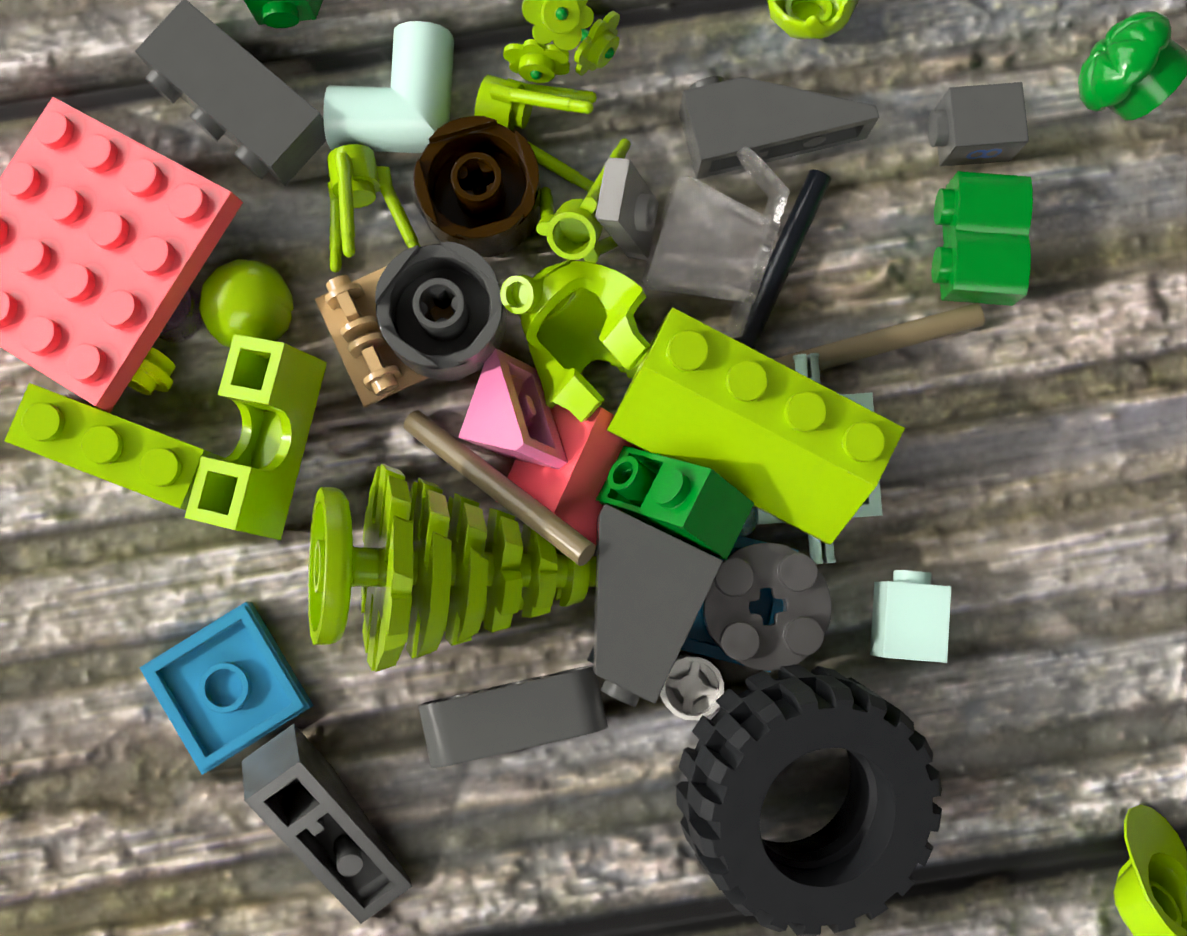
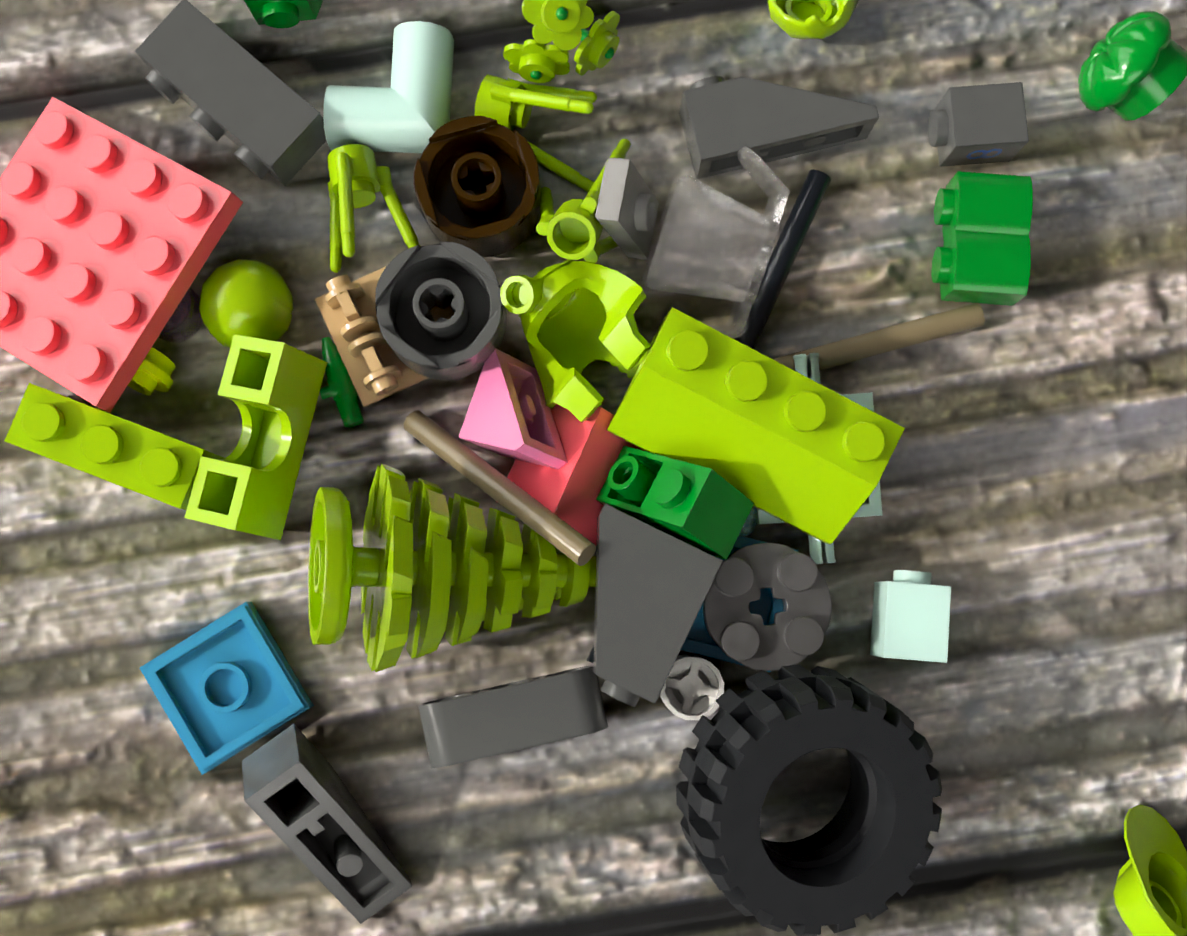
(340, 385): none -> green helmet

